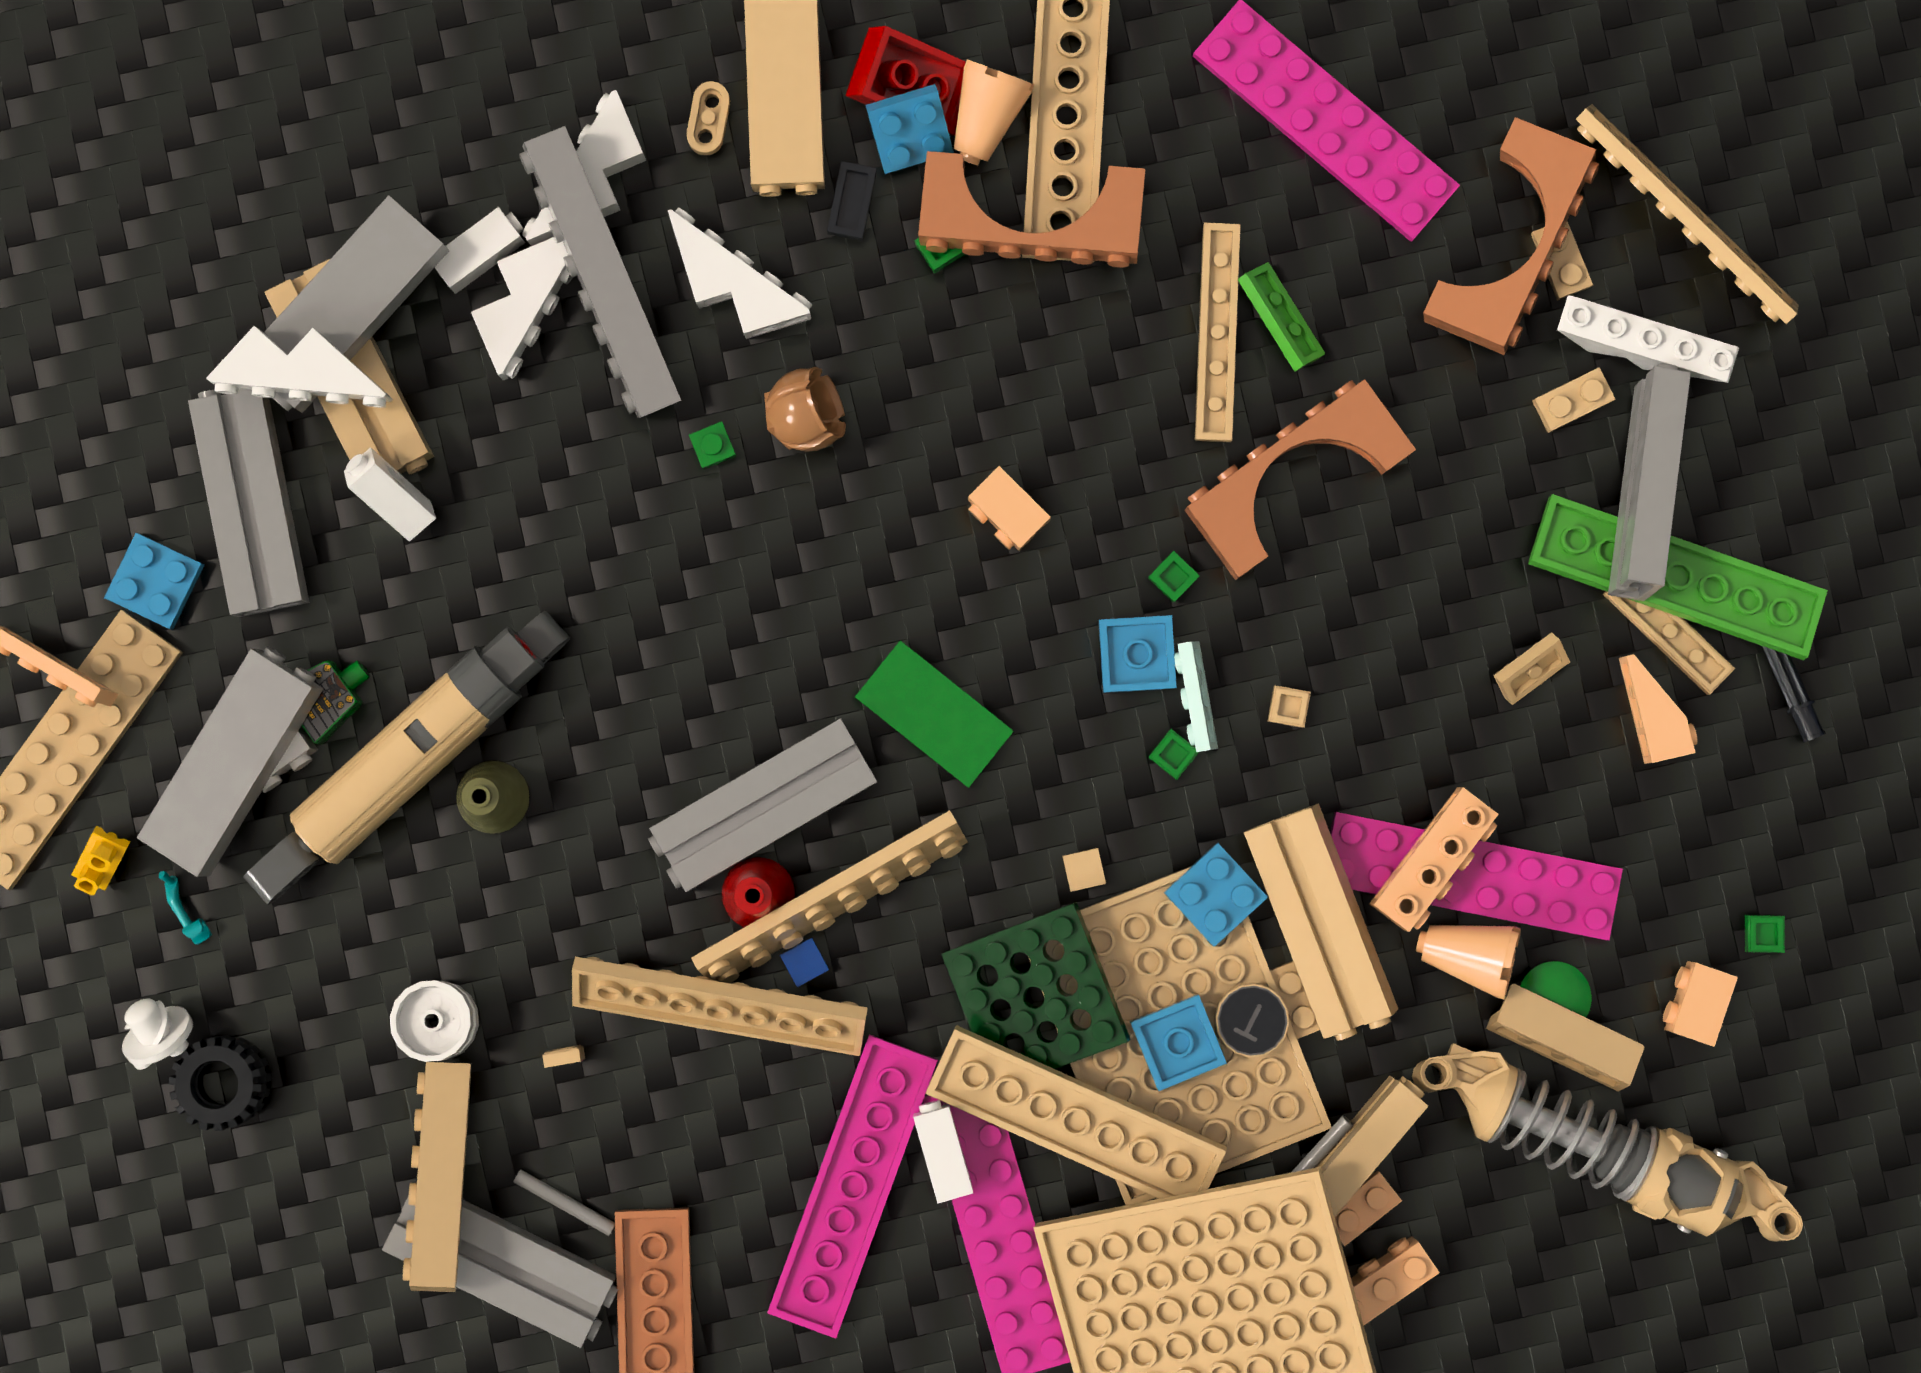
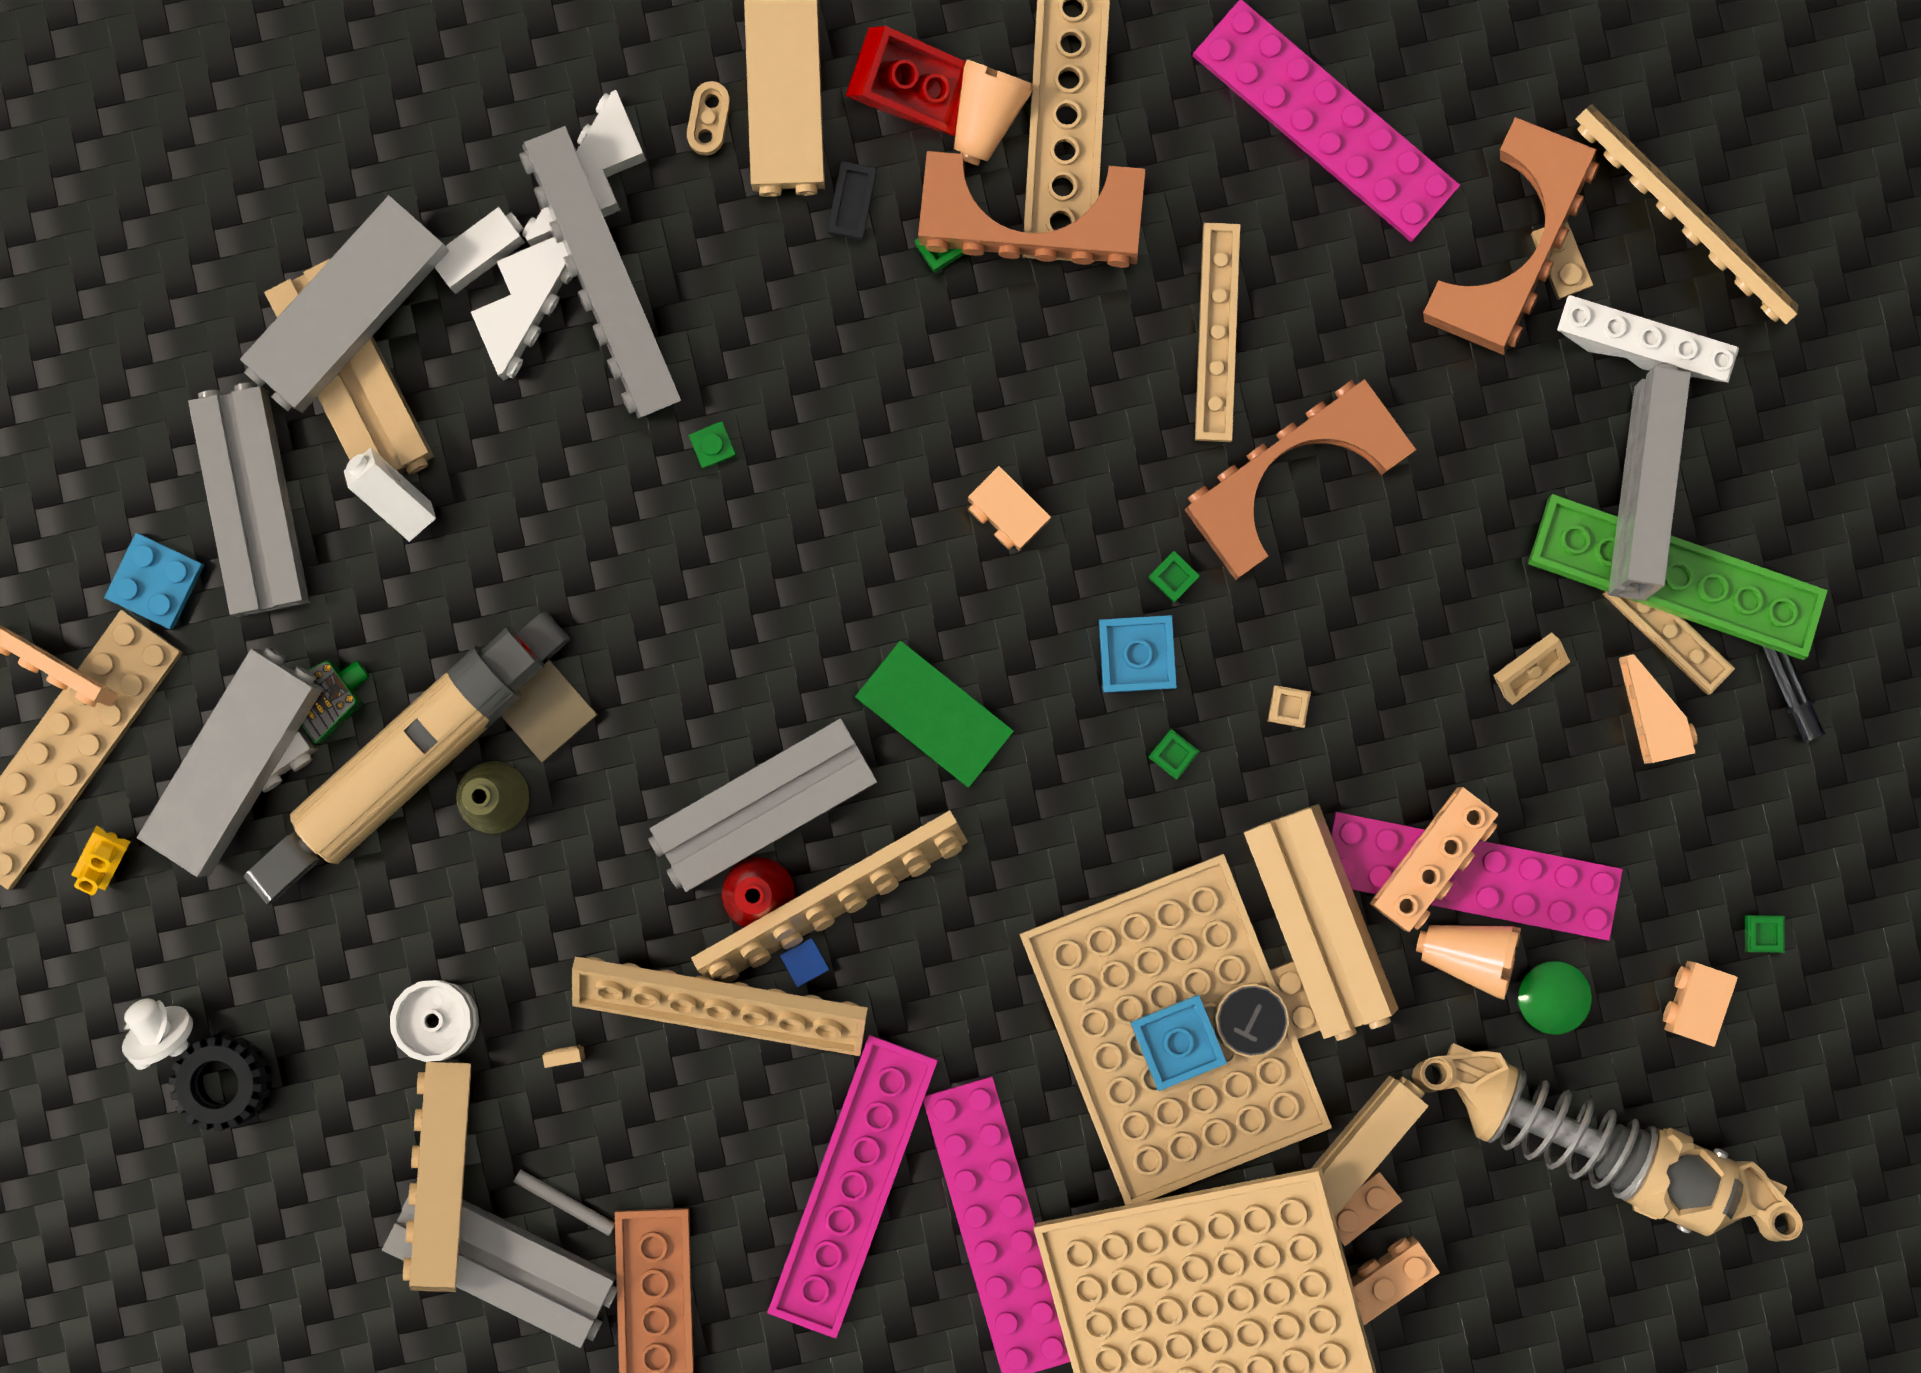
(196, 930): teal piece -> none
(308, 370): white slope -> none
(548, 712): none -> dark tan tile
(720, 276): white slope -> none
(805, 410): medium nougat piece -> none
(908, 128): dark azure plate -> none
(942, 1151): white brick -> none
(1073, 1118): tan plate -> none
(1079, 960): dark green piece -> none
(1084, 869): tan tile -> none
(1196, 696): light aqua plate -> none
(1215, 894): dark azure plate -> none
(1281, 316): bright green plate -> none
(1325, 1145): light grey bar -> none
(1567, 1038): tan panel -> none
(1573, 400): tan plate -> none

